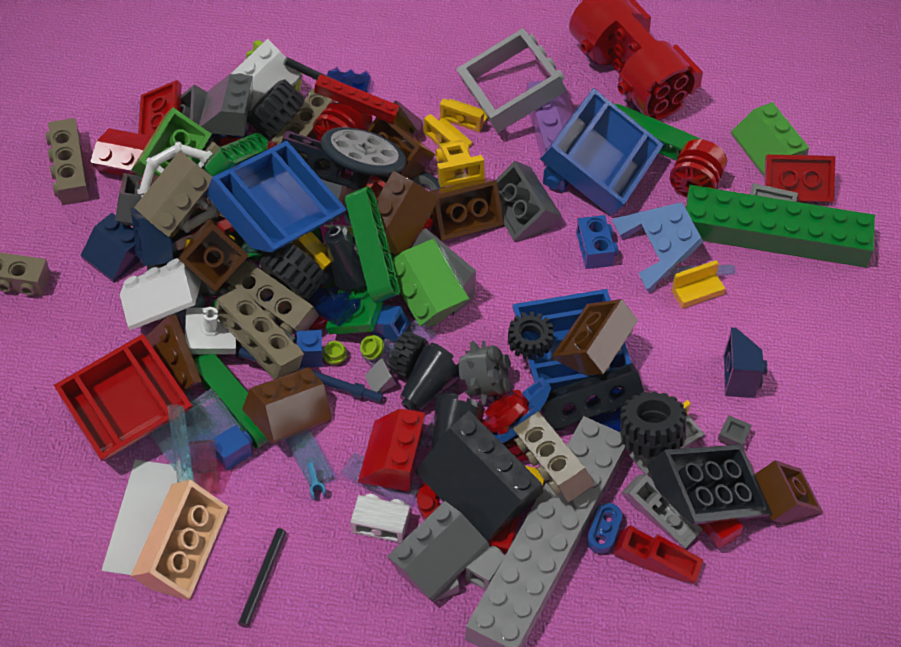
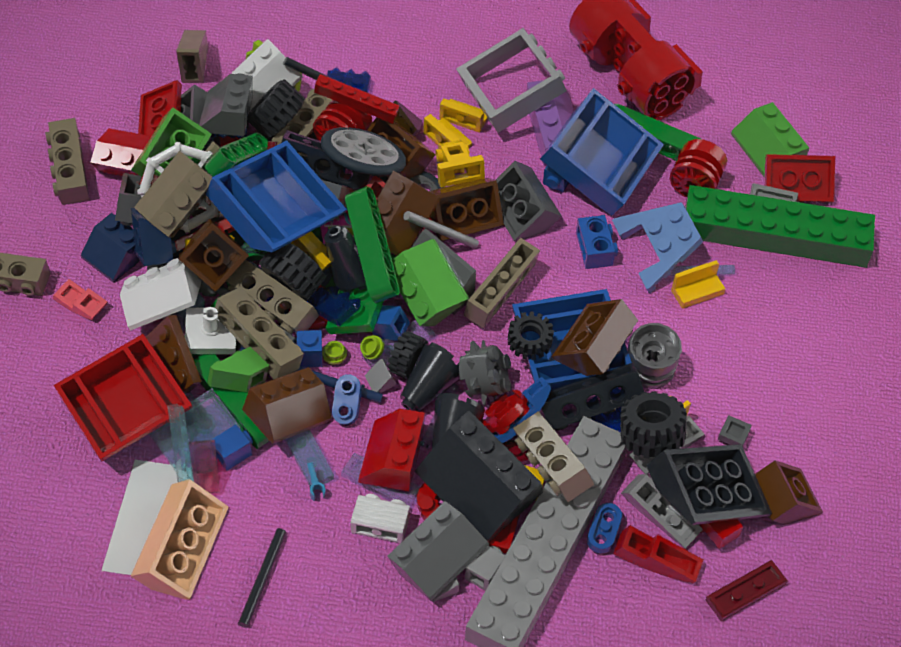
(80, 301): none -> coral slope
(192, 56): none -> slope
(239, 371): none -> bright green slope
(348, 399): none -> plate
(440, 229): none -> light grey bar
(501, 283): none -> dark tan brick
(655, 353): none -> flat silver wheel
(743, 366): dark blue slope -> none
(746, 590): none -> dark red tile

